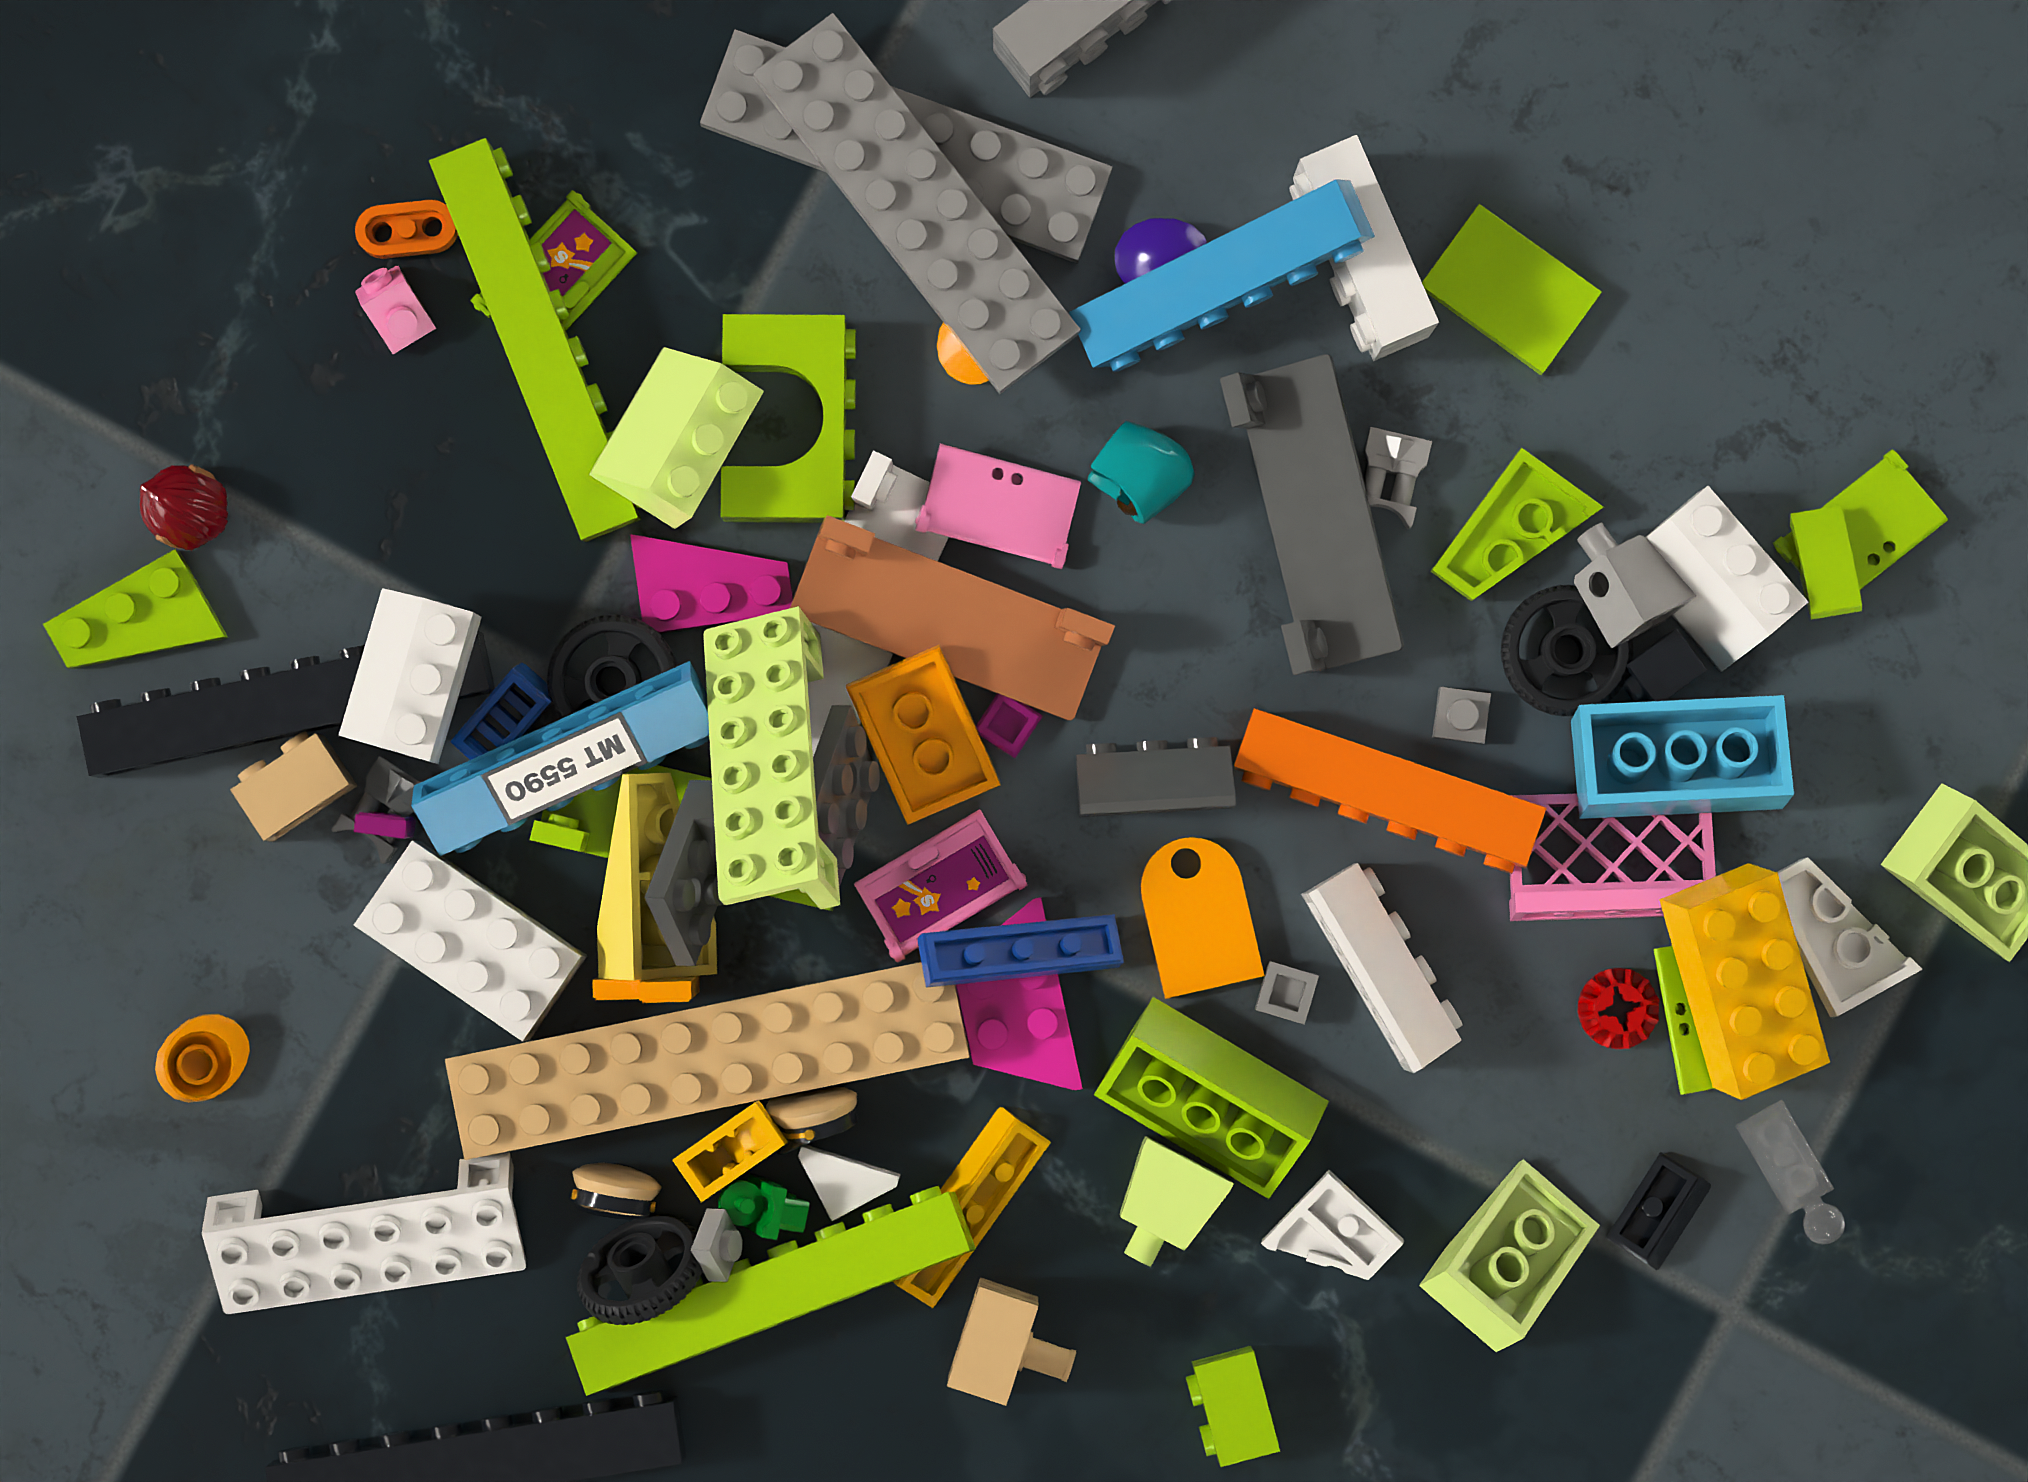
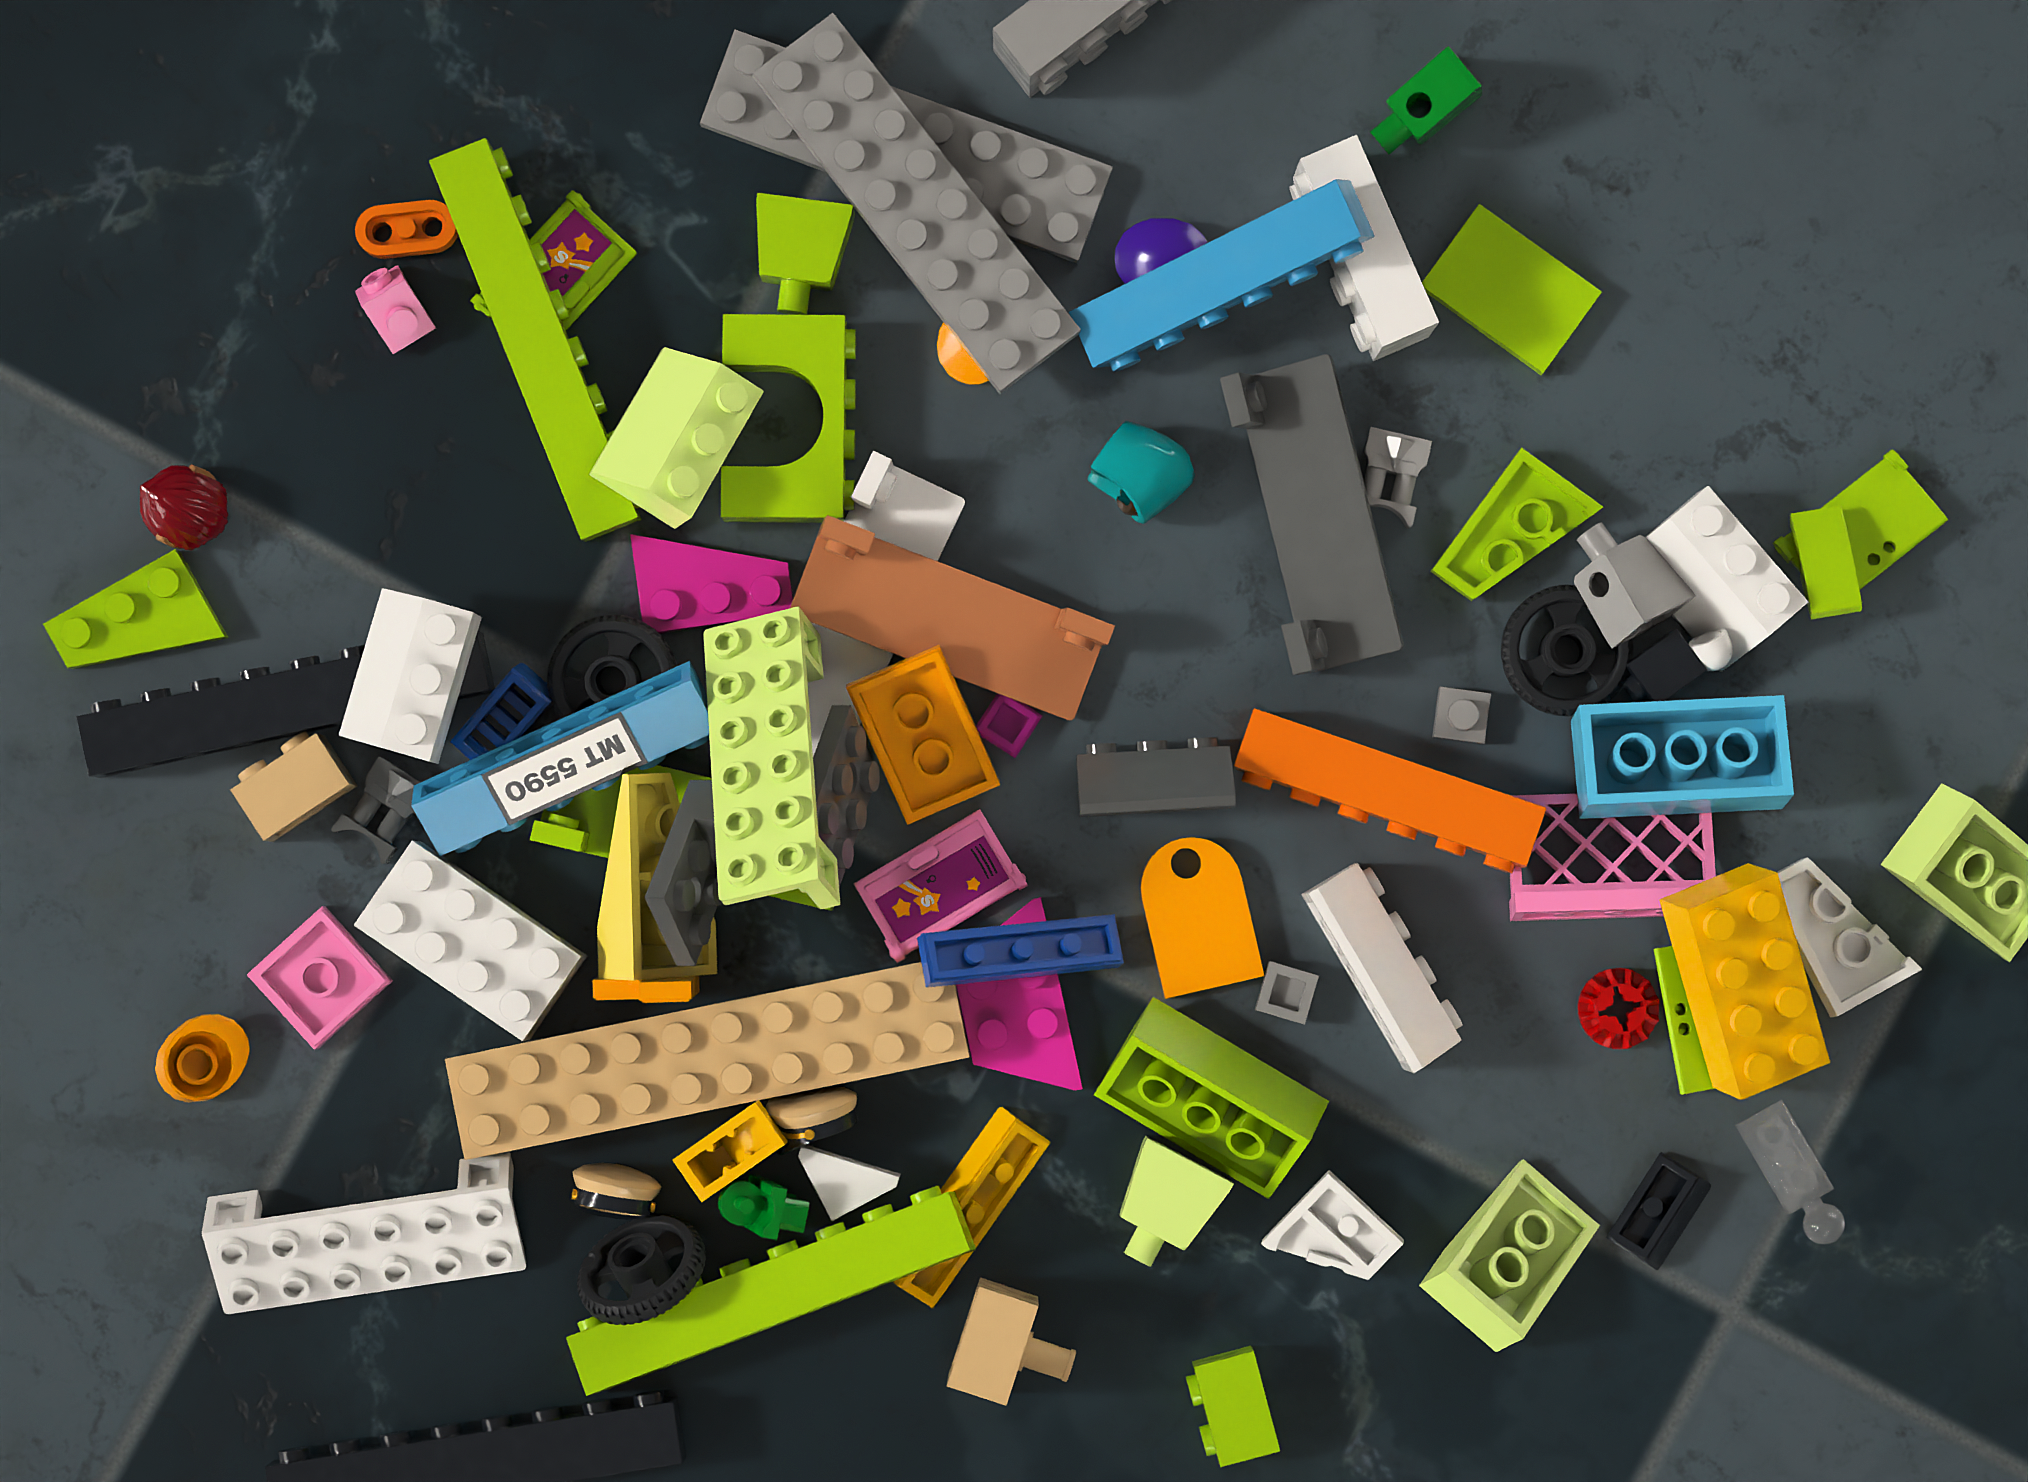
(319, 977): none -> bright pink tile
(384, 824): magenta tile -> none
(717, 1245): light grey plate -> none
(801, 246): none -> lime torso
(995, 510): bright pink door -> none
(1444, 85): none -> green torso
(1713, 649): none -> white hinge

